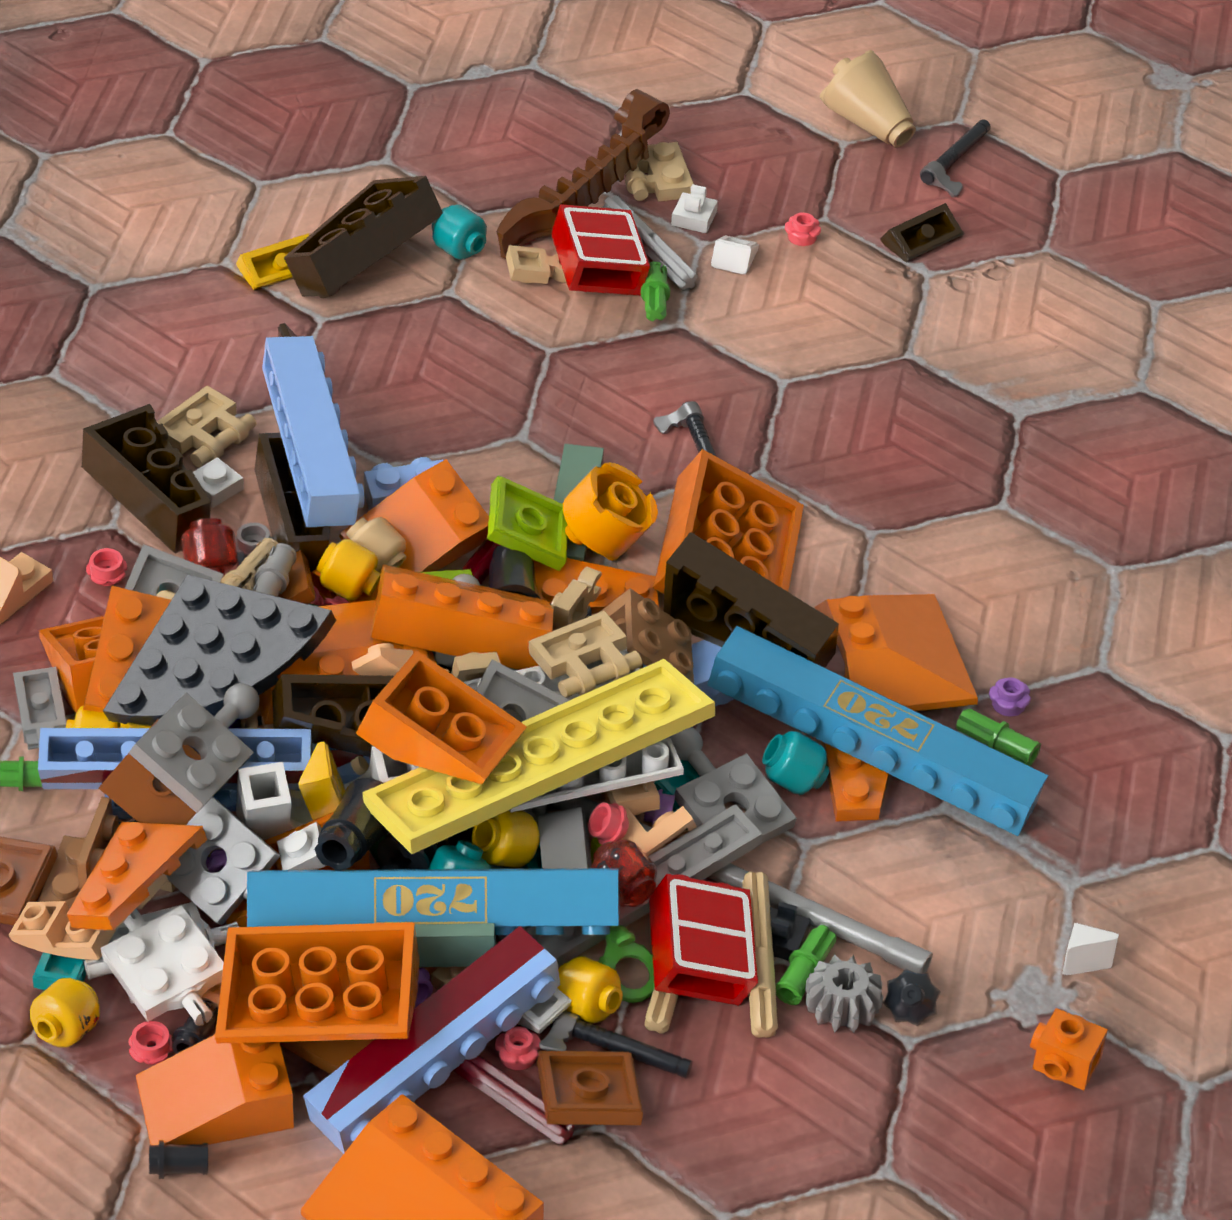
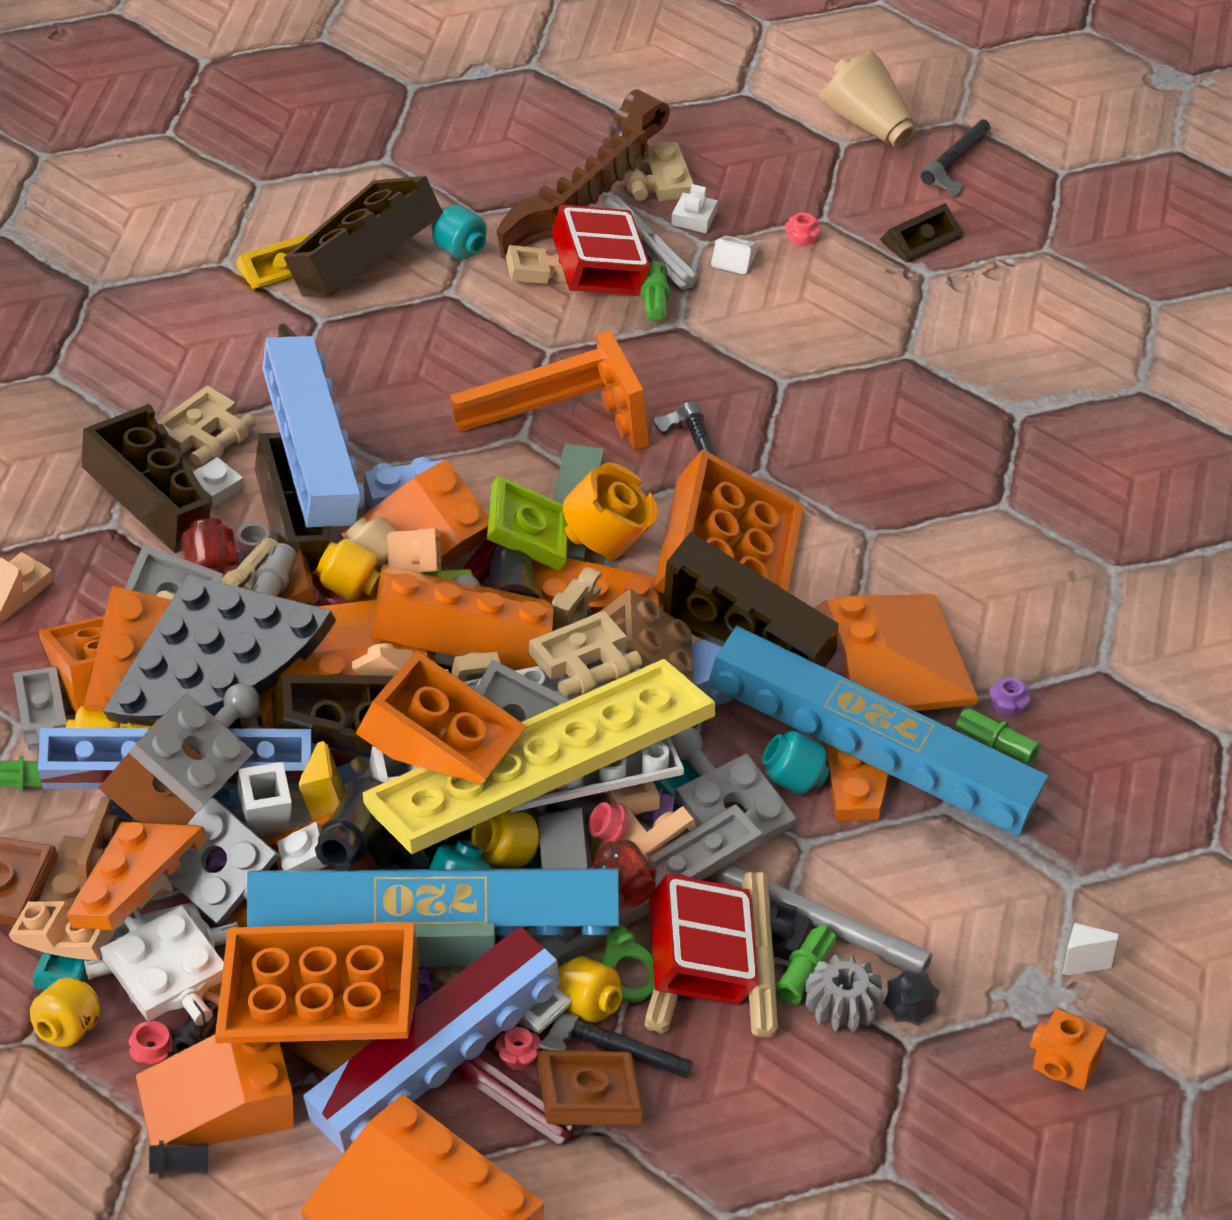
(106, 567): coral plate -> none
(415, 550): none -> light nougat slope
(560, 381): none -> orange bracket

